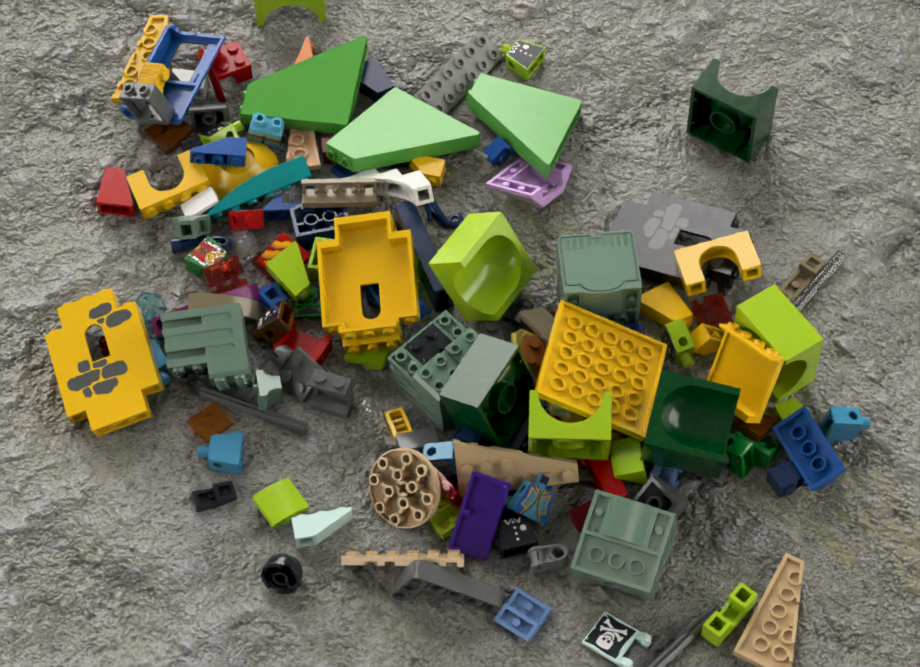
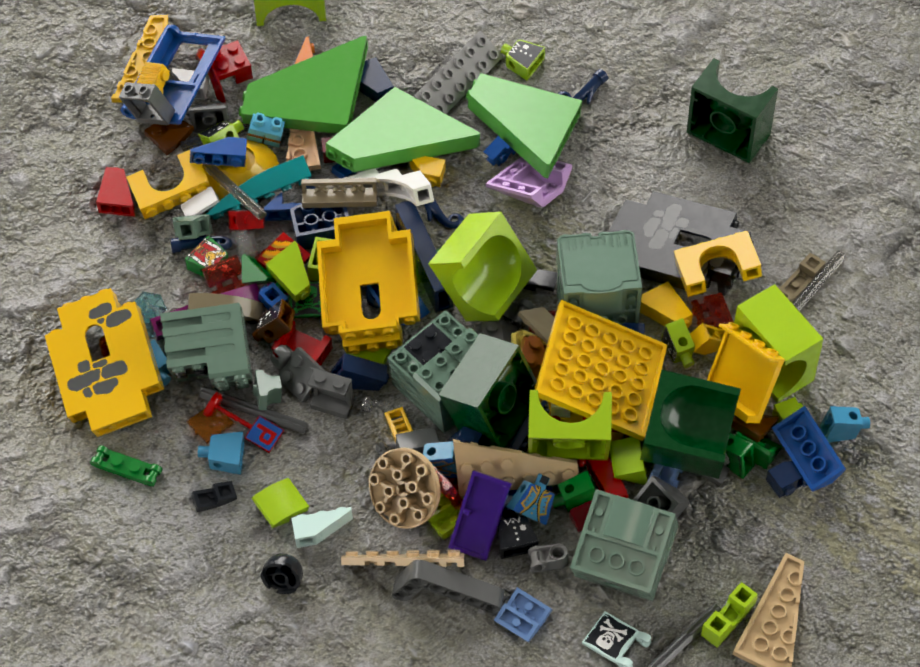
(126, 466): none -> green plate
(234, 190): none -> clear smoke axle
(253, 272): none -> green slope
(261, 433): none -> red piece
(363, 372): none -> dark blue slope
(542, 279): none -> black slope
(574, 492): none -> green torso
(591, 86): none -> dark blue plant

